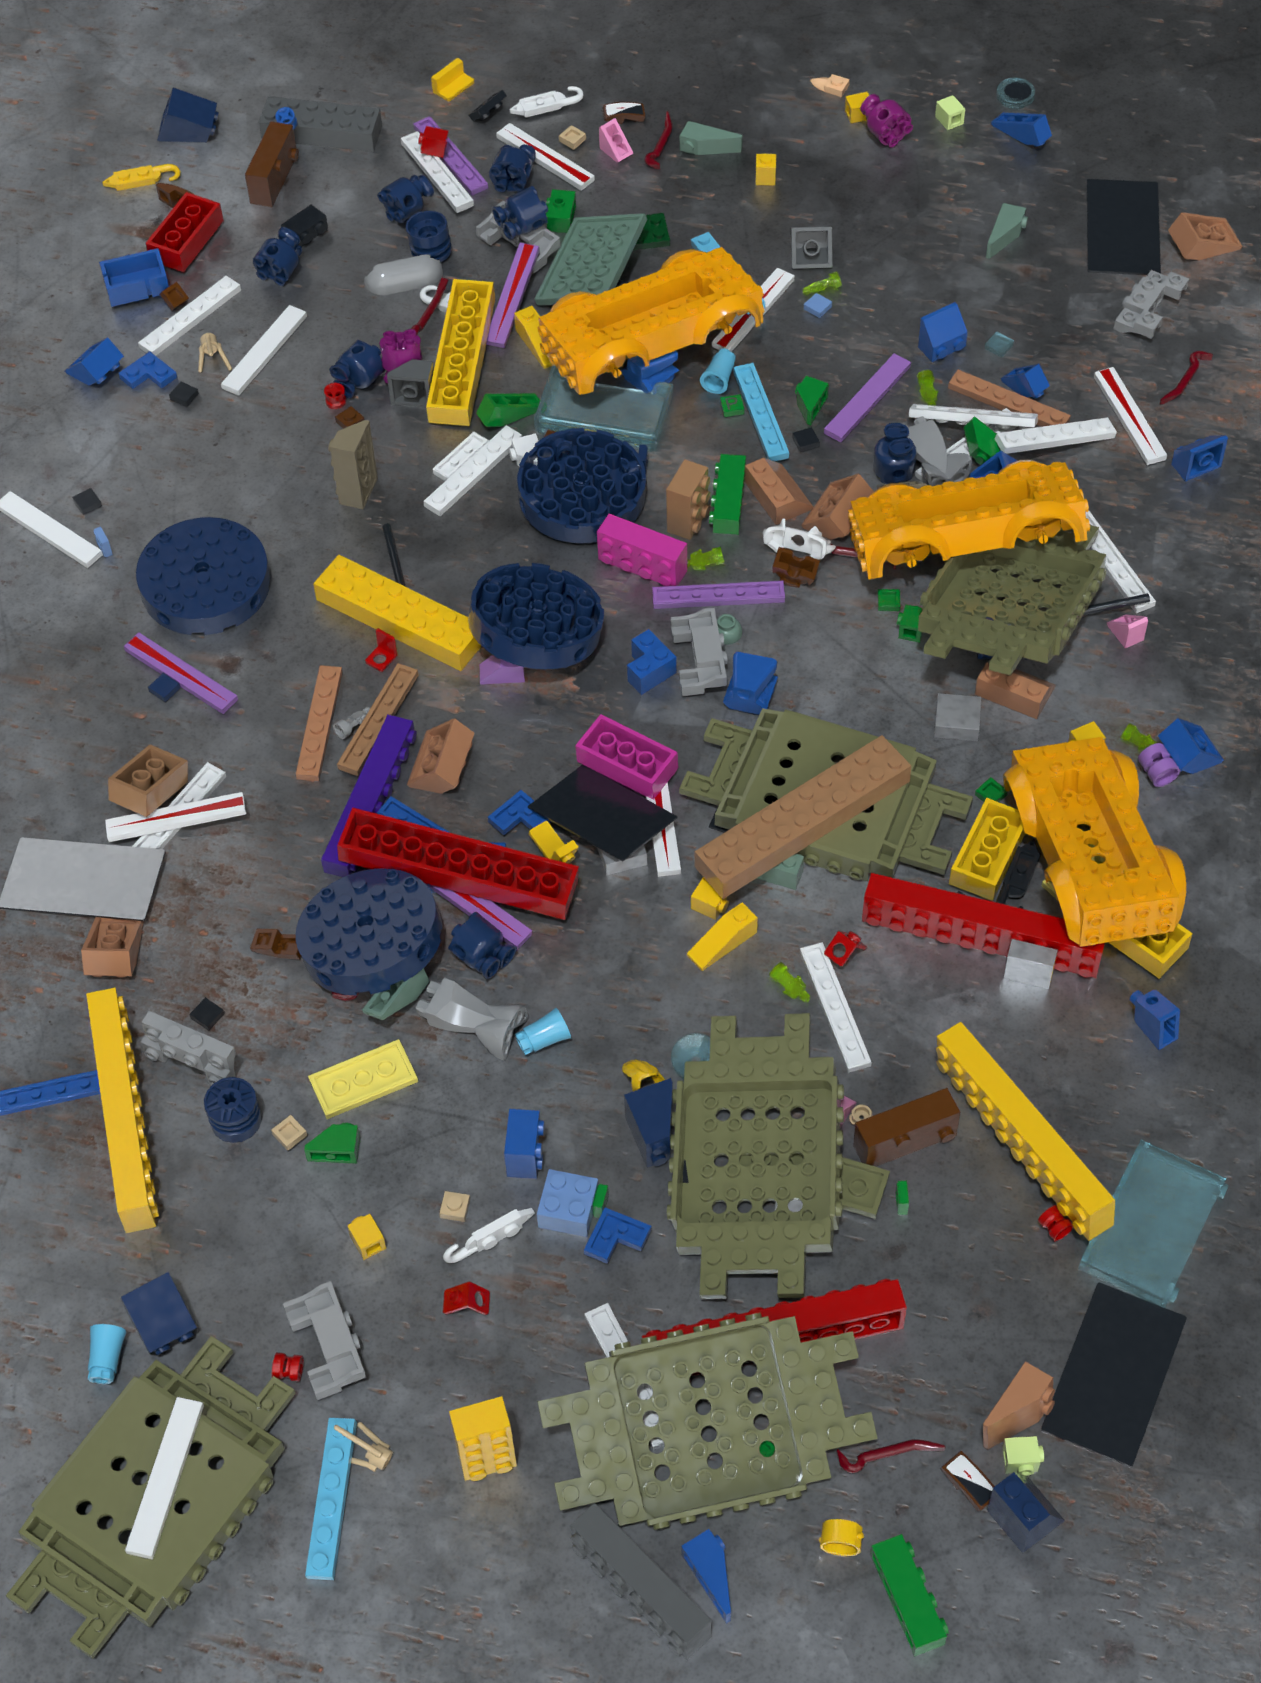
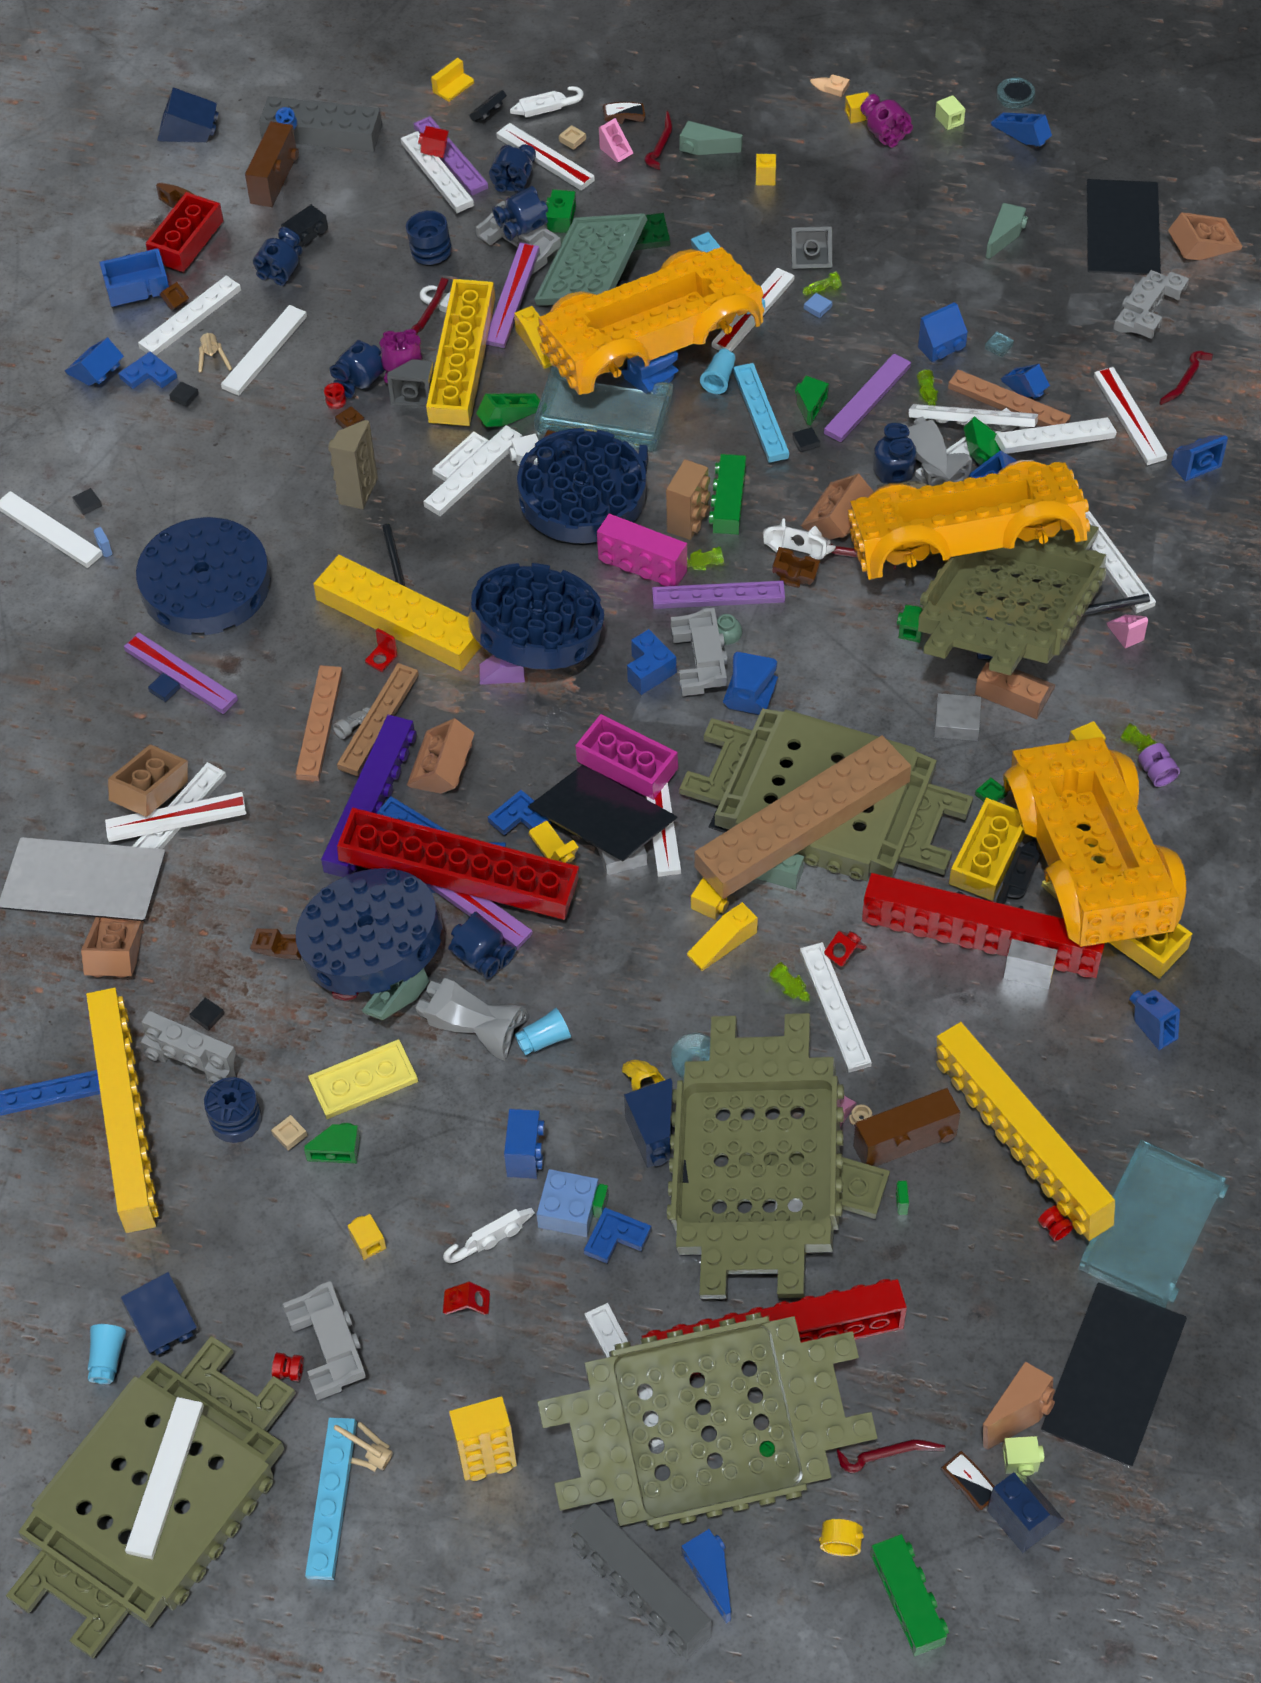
(140, 176): yellow plate -> none
(403, 275): light grey brick -> none
(404, 197): dark blue piece -> none
(454, 1206): tan plate -> none
(732, 405): green tile -> none
(776, 490): nougat slope -> none
(888, 599): green tile -> none
(1189, 746): blue slope -> none

